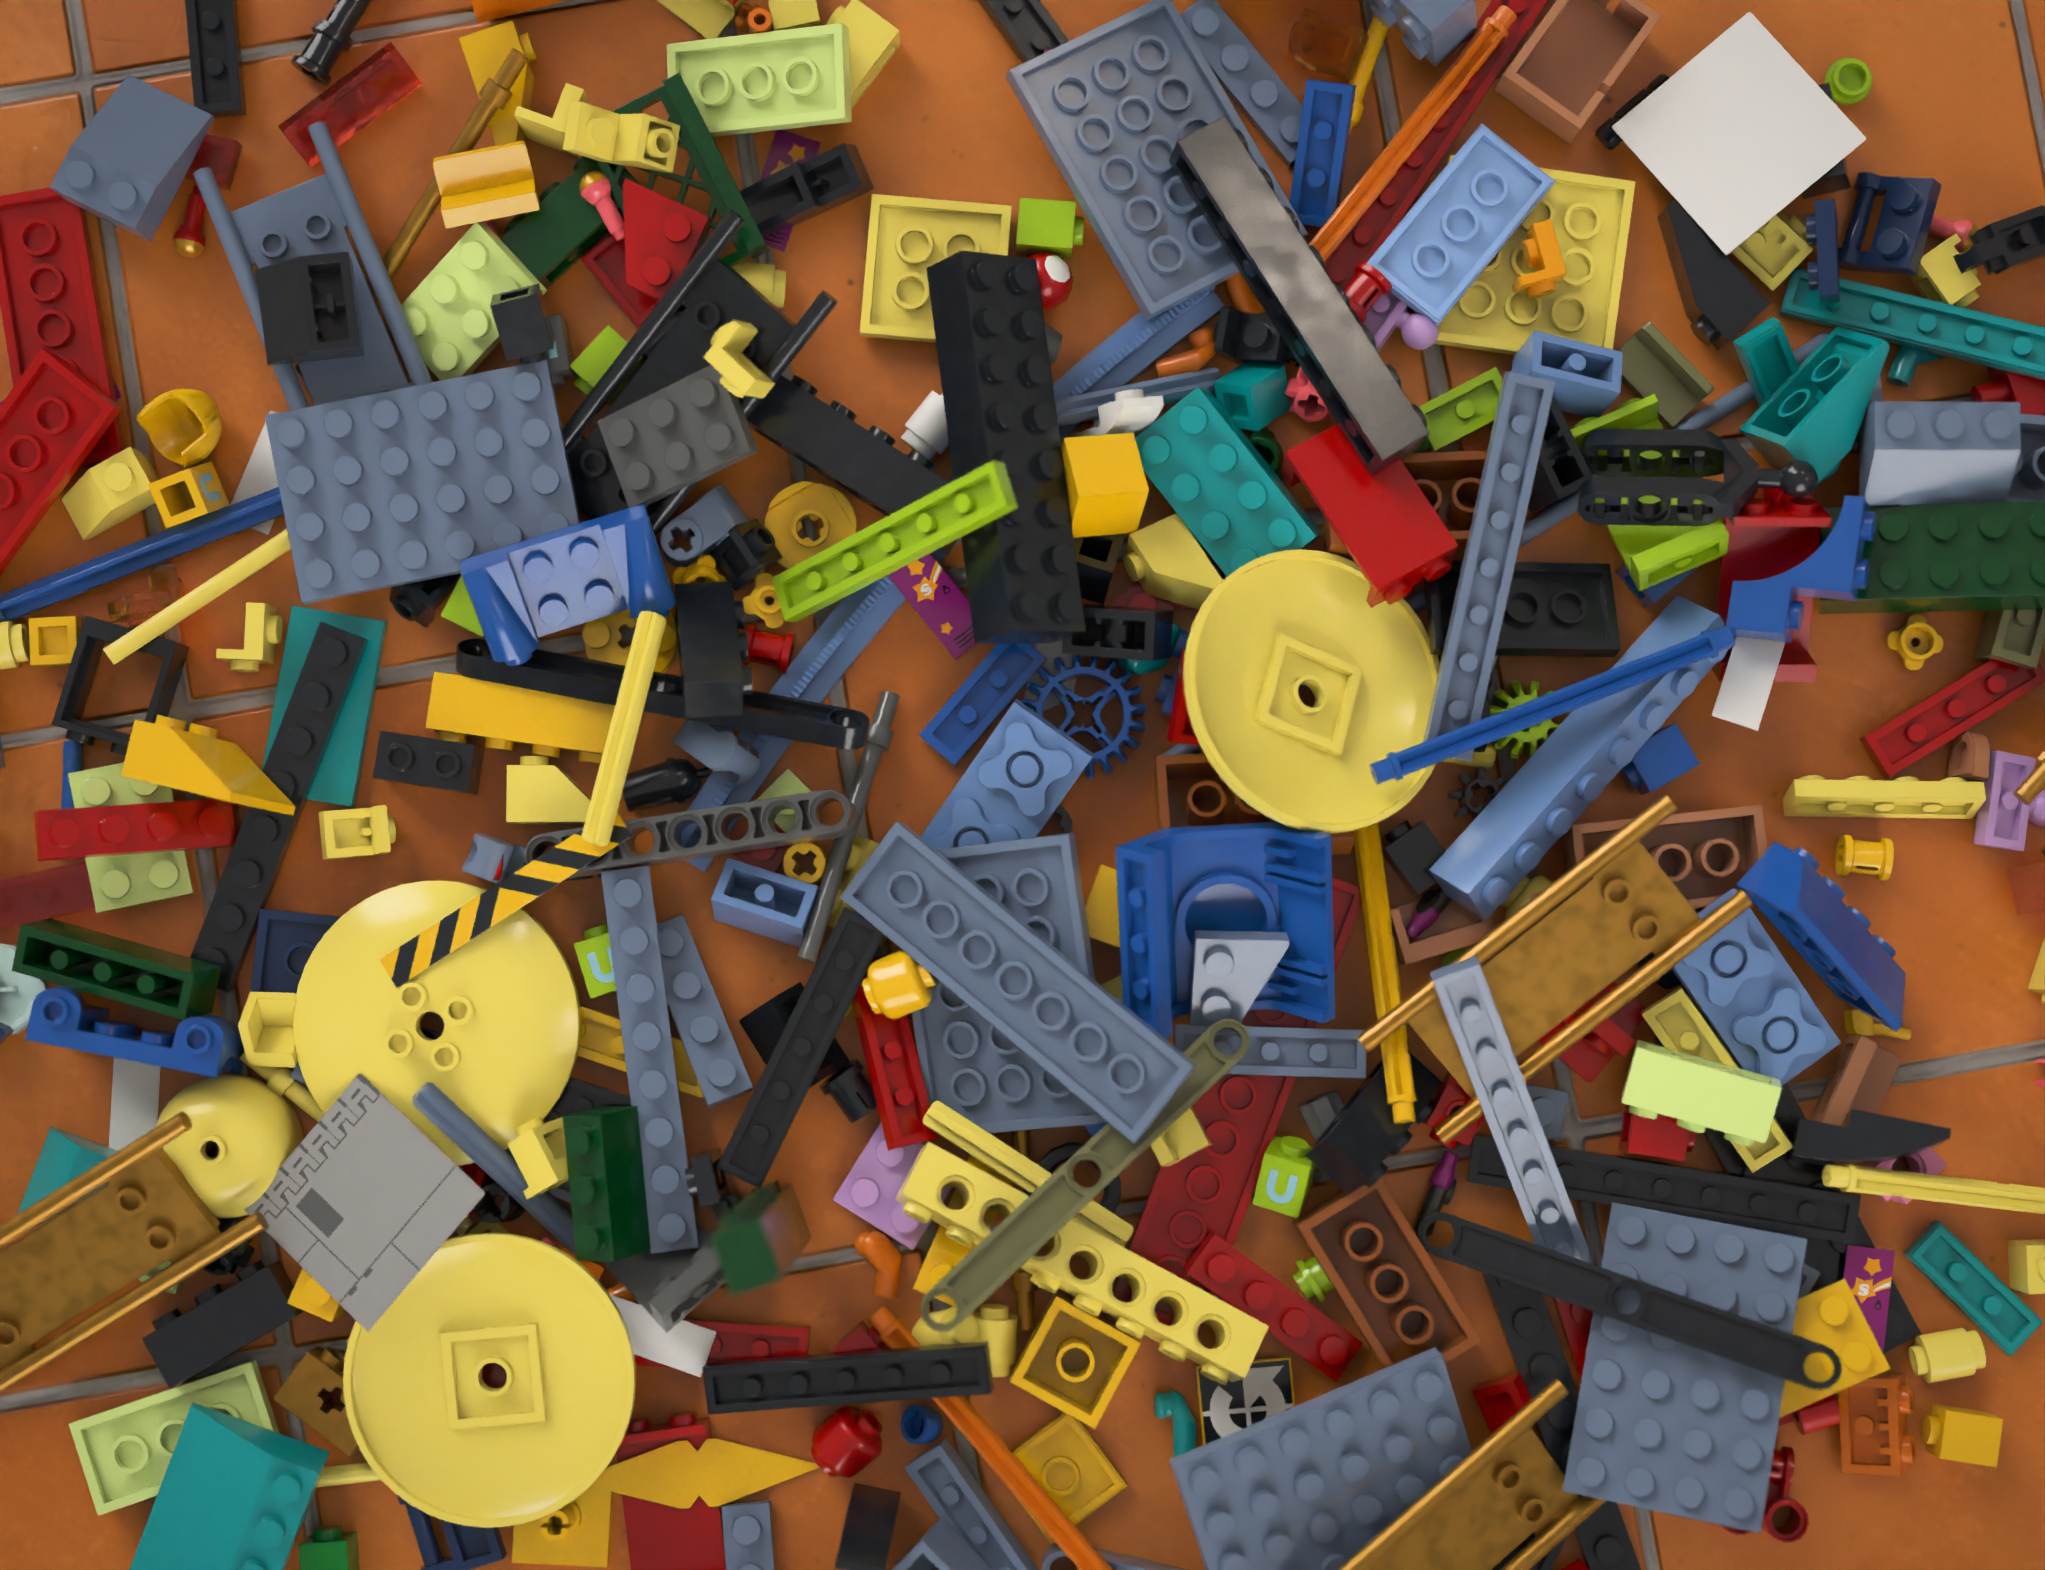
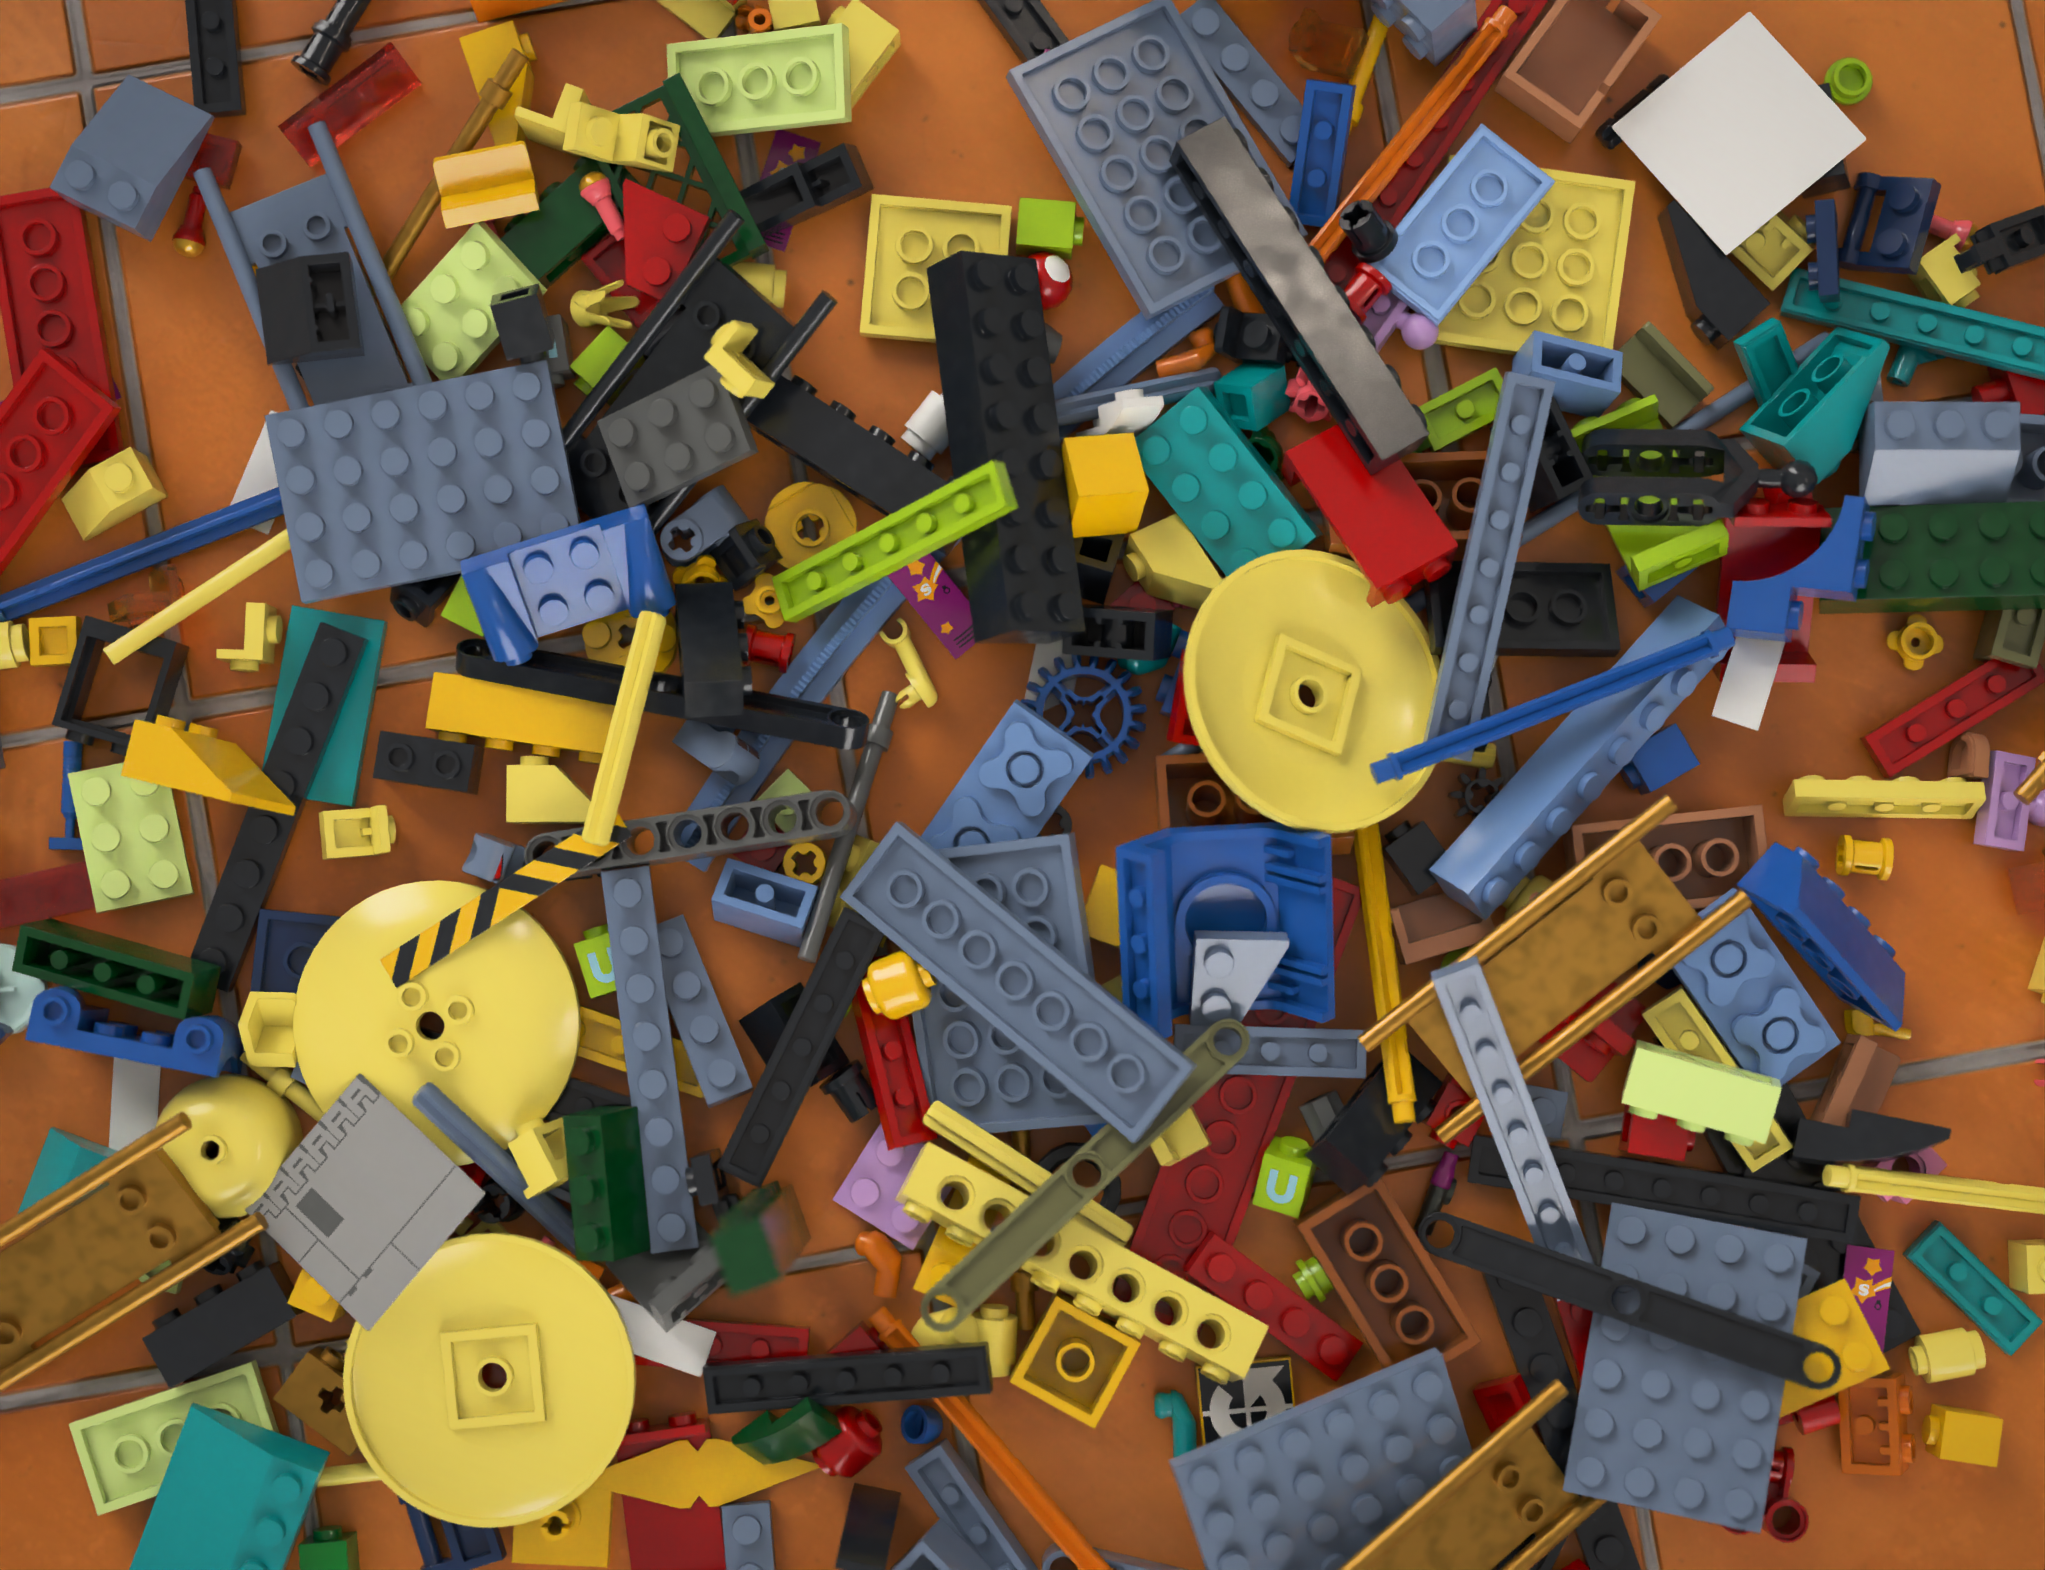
(134, 829): red plate -> none
(182, 425): yellow hair -> none
(188, 494): yellow brick -> none
(593, 307): none -> light yellow piece
(662, 784): black piece -> none
(790, 1436): none -> dark green slope
(921, 684): none -> light yellow piece
(981, 699): blue plate -> none
(1070, 1468): yellow tile -> none
(1369, 233): none -> black bush
(1427, 912): piece -> none
(1529, 737): lime gear -> none
(1544, 254): light orange bracket -> none

